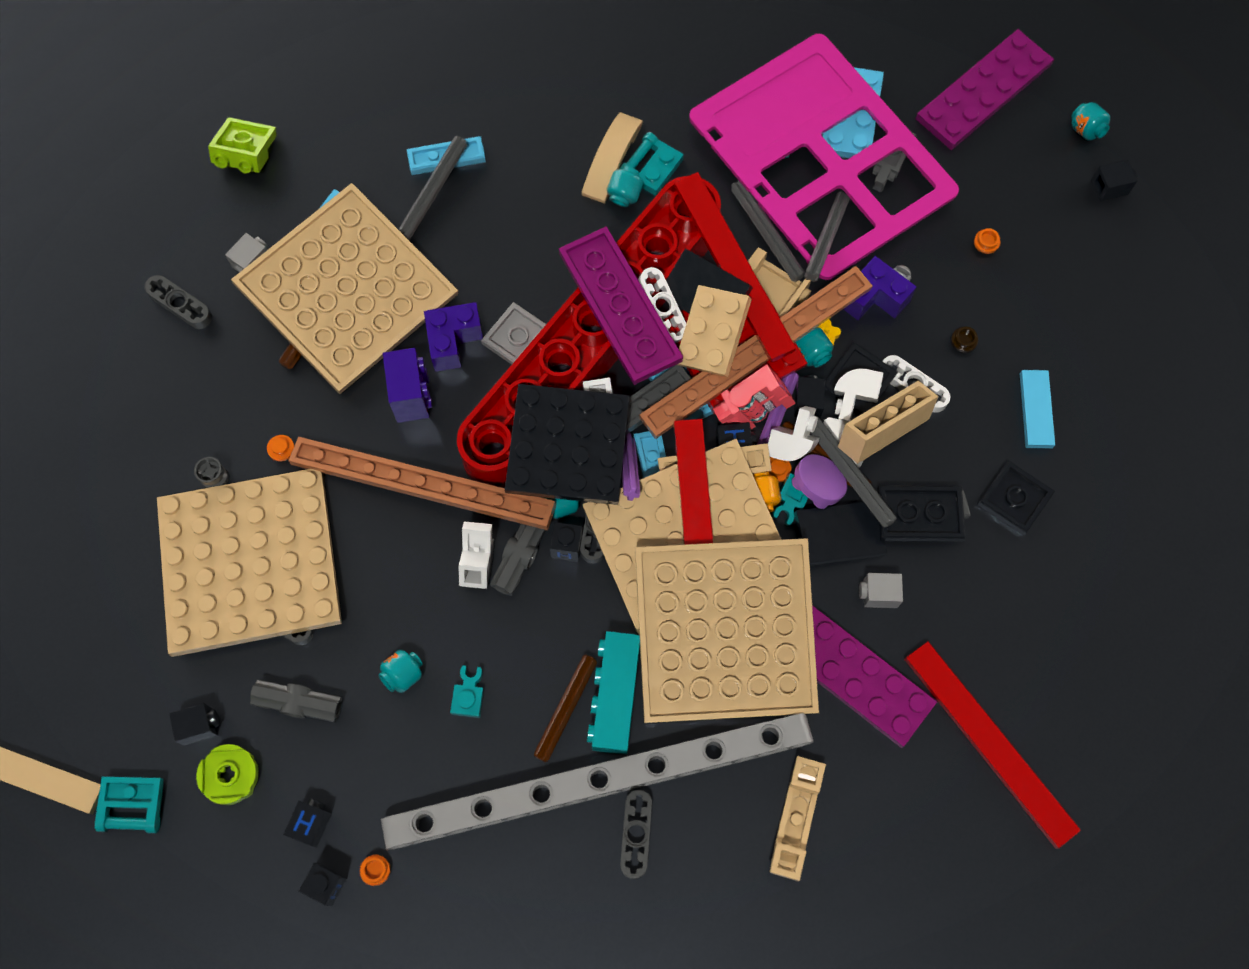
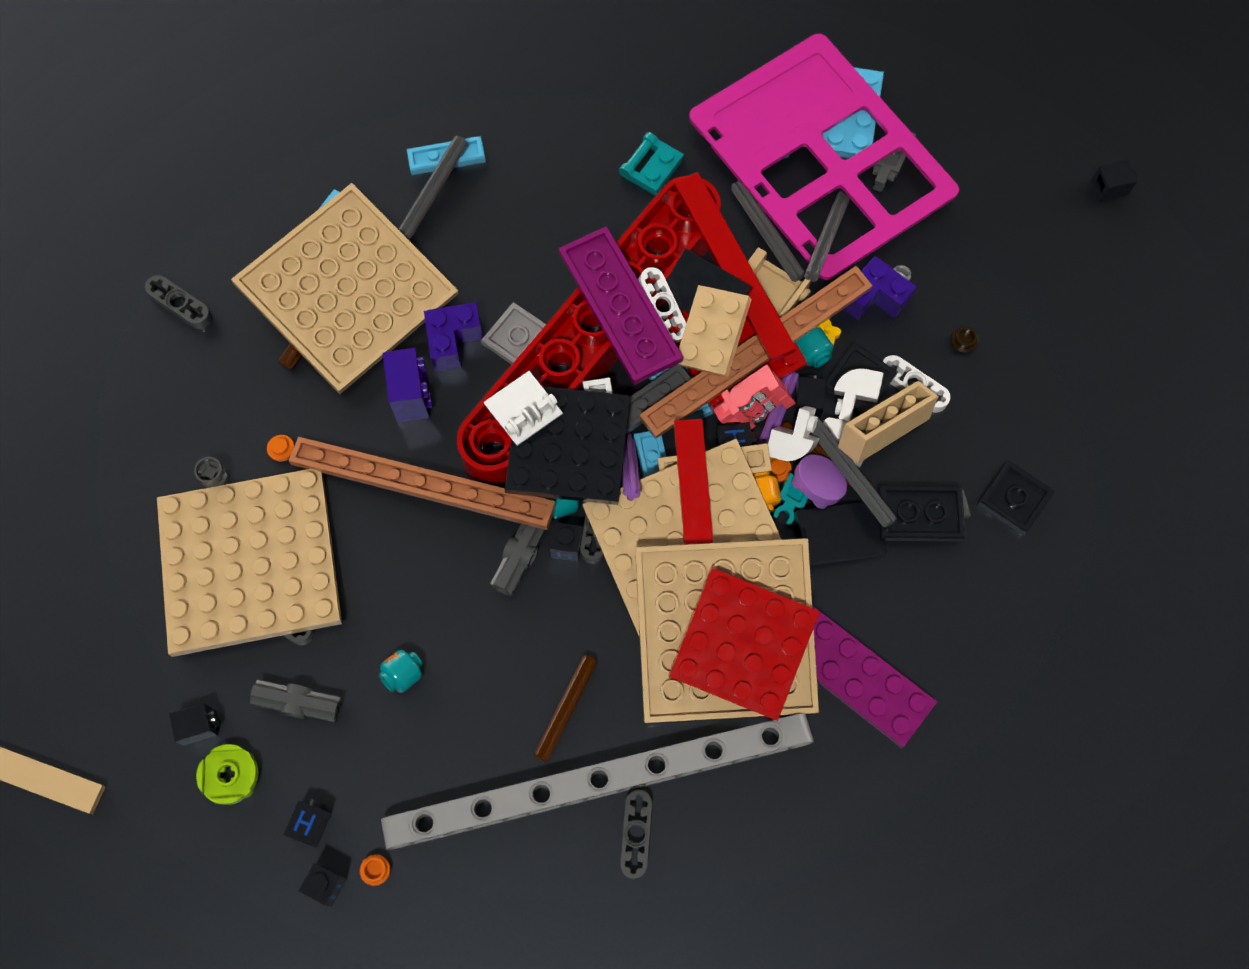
(129, 794): teal plate -> none
(242, 145): lime plate -> none
(245, 251): light grey brick -> none
(467, 697): teal plate -> none
(476, 555): white brick -> none
(523, 408): none -> white hinge
(610, 155): tan slope -> none
(616, 693): teal brick -> none
(625, 186): teal head -> none
(744, 644): none -> red plate
(797, 818): tan slope -> none
(881, 590): light grey brick -> none
(984, 89): magenta plate -> none
(987, 241): orange plate -> none
(992, 745): red tile -> none
(1037, 409): medium azure tile -> none
(1090, 121): teal head -> none

